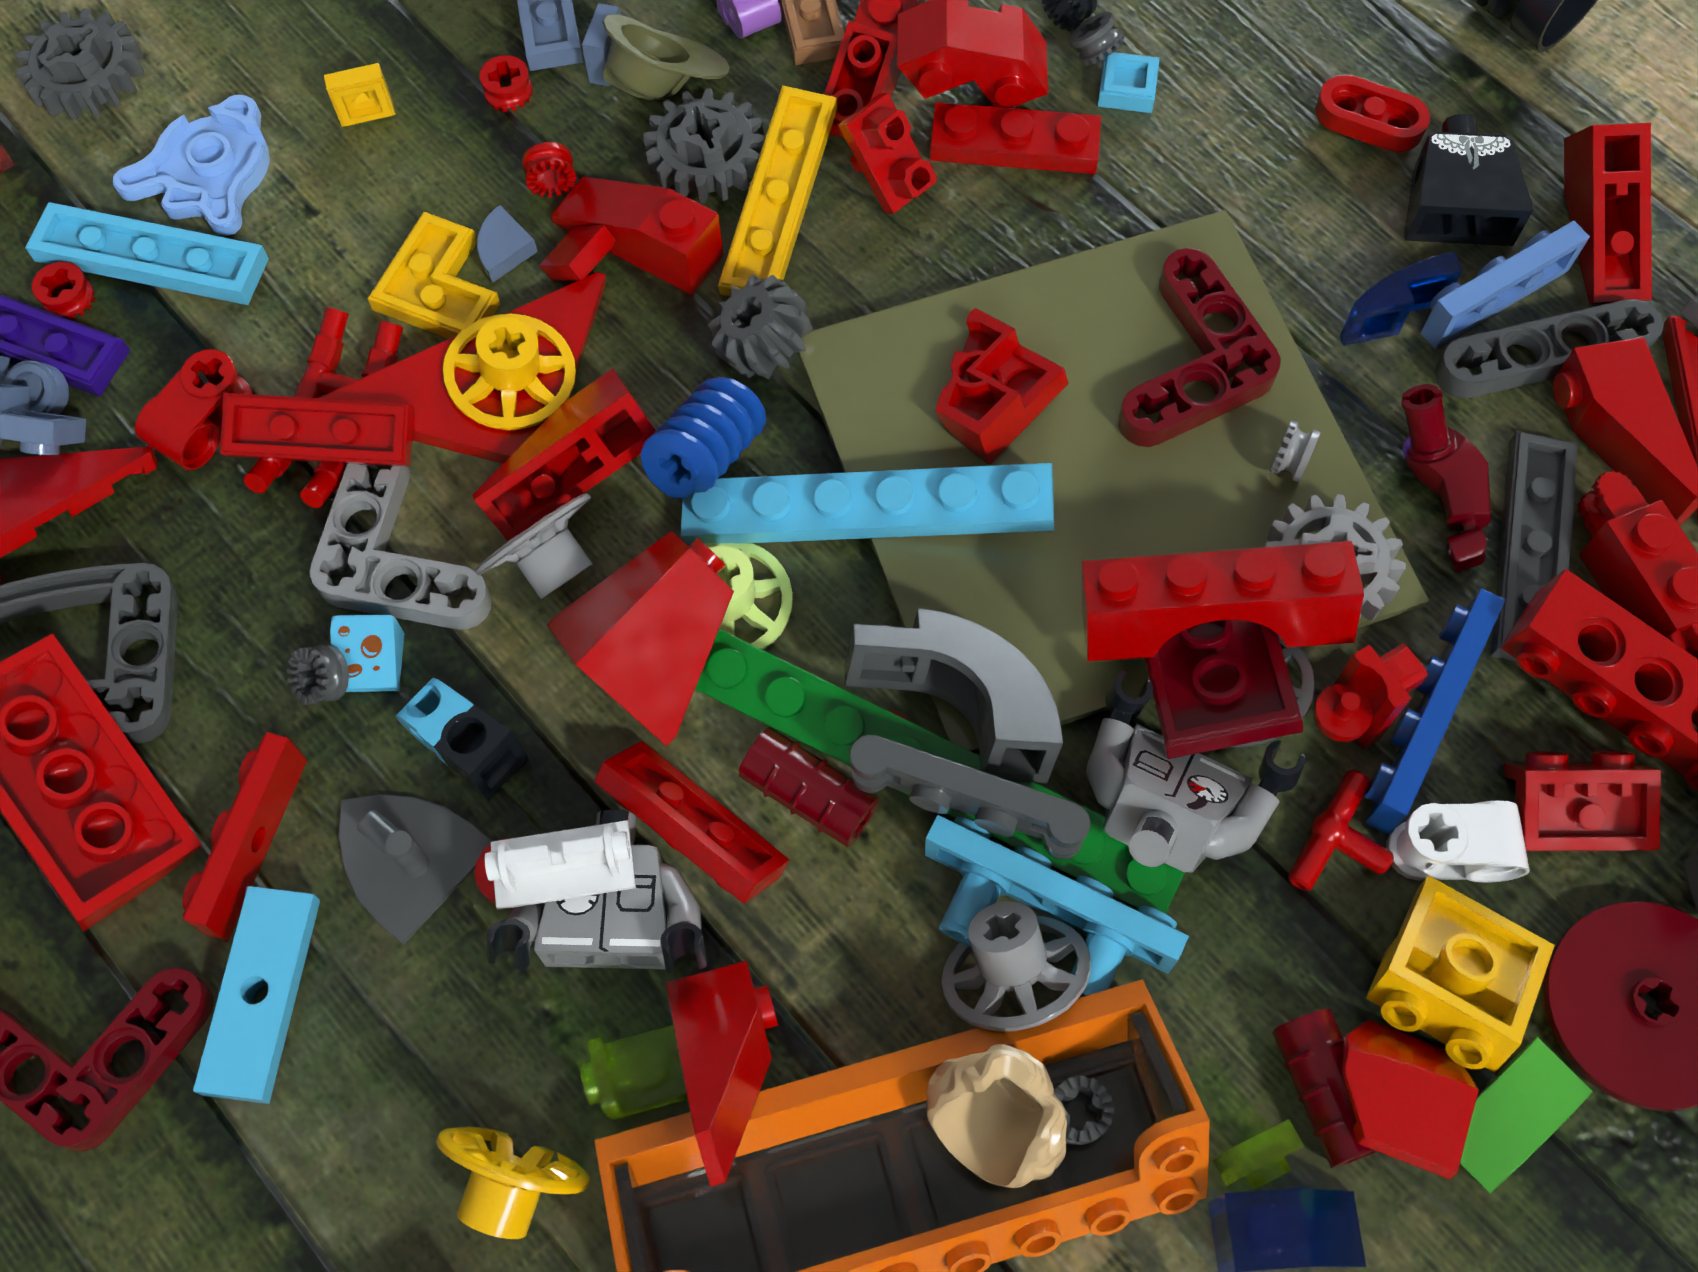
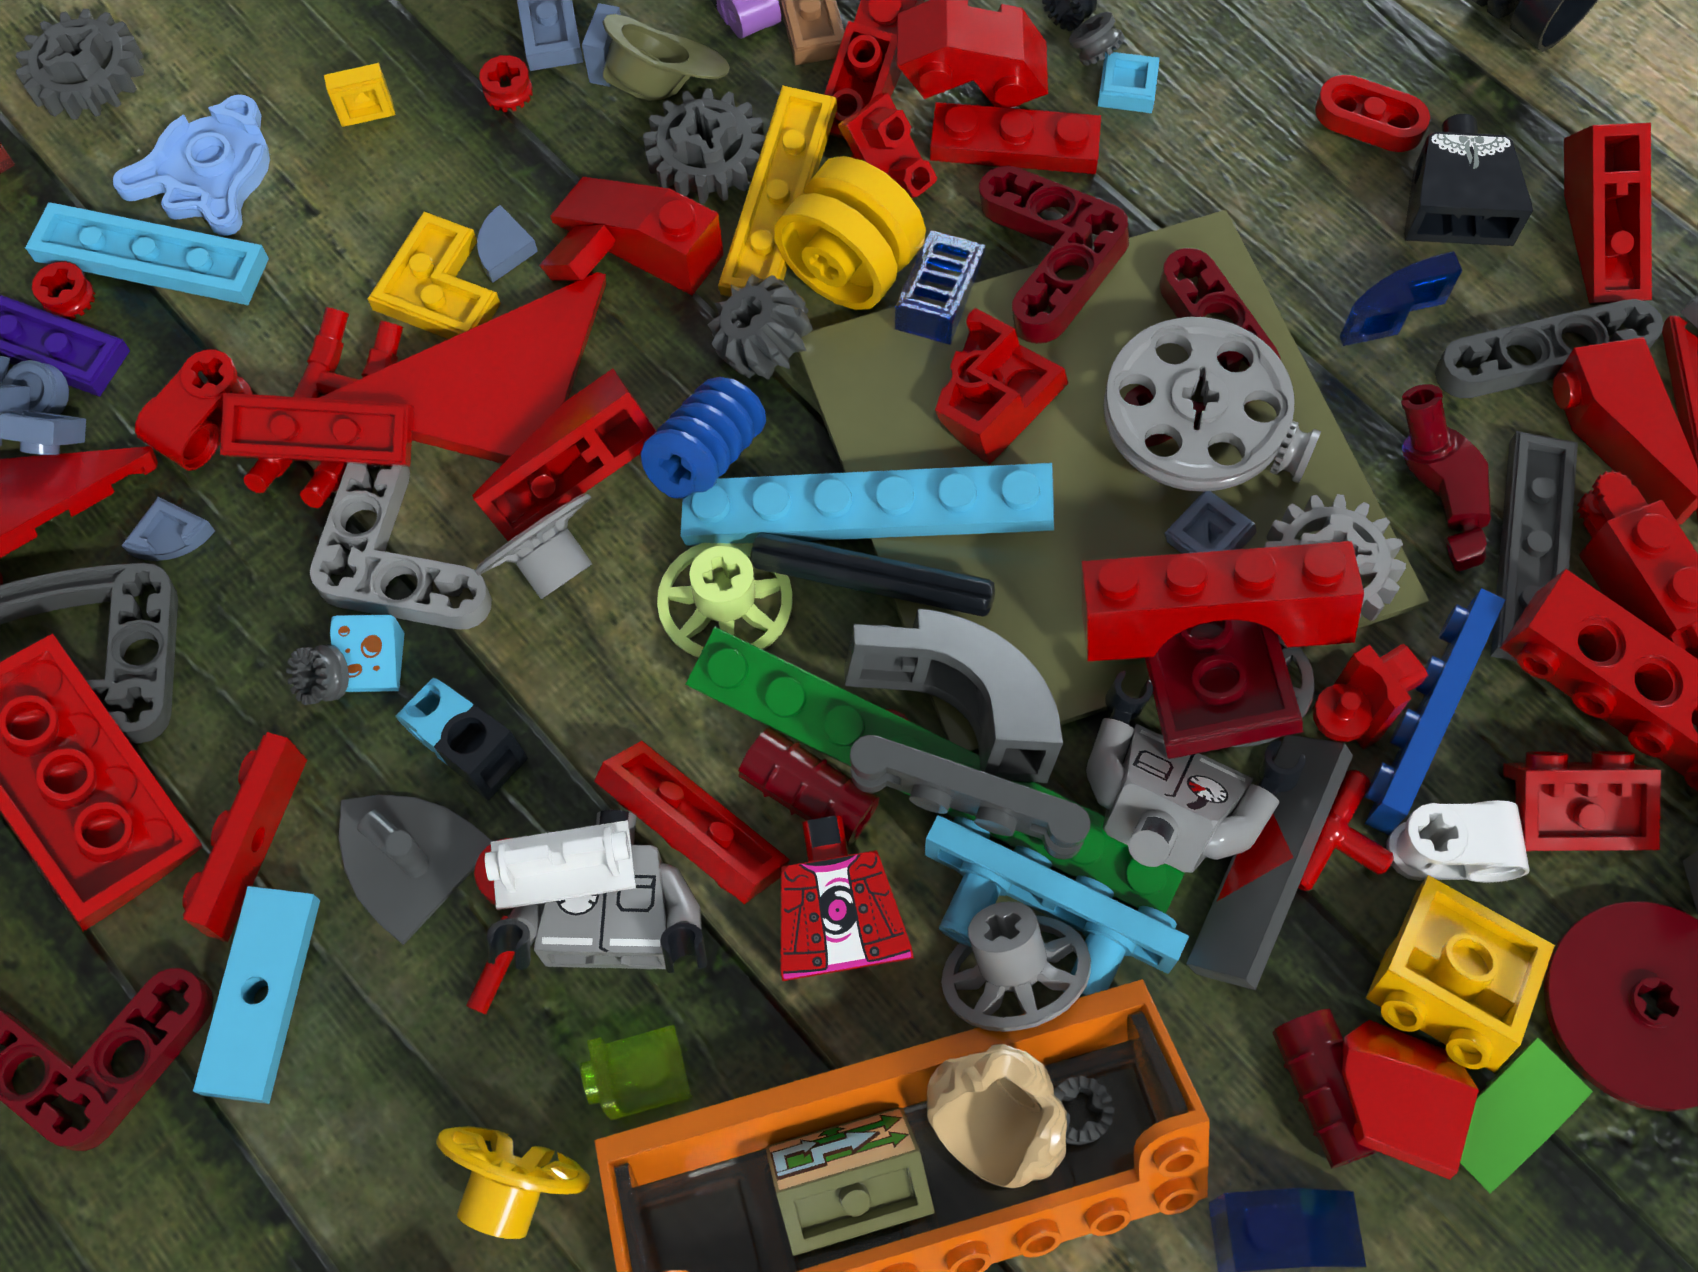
(167, 533): none -> sand blue tile
(489, 982): none -> red piece
(508, 362): yellow wheel -> none
(561, 171): red bush -> none
(649, 630): red slope -> none
(722, 1056): red slope -> none
(837, 908): none -> torso
(849, 1180): none -> olive panel
(850, 232): none -> yellow wheel
(873, 574): none -> black axle
(930, 319): none -> clear blue slope
(1071, 243): none -> dark red beam
(1210, 526): none -> sand blue tile
(1222, 394): none -> light grey wedge
(1260, 1157): clear neon green plate -> none
(1265, 878): none -> dark grey tile
(1502, 283): medium blue plate -> none

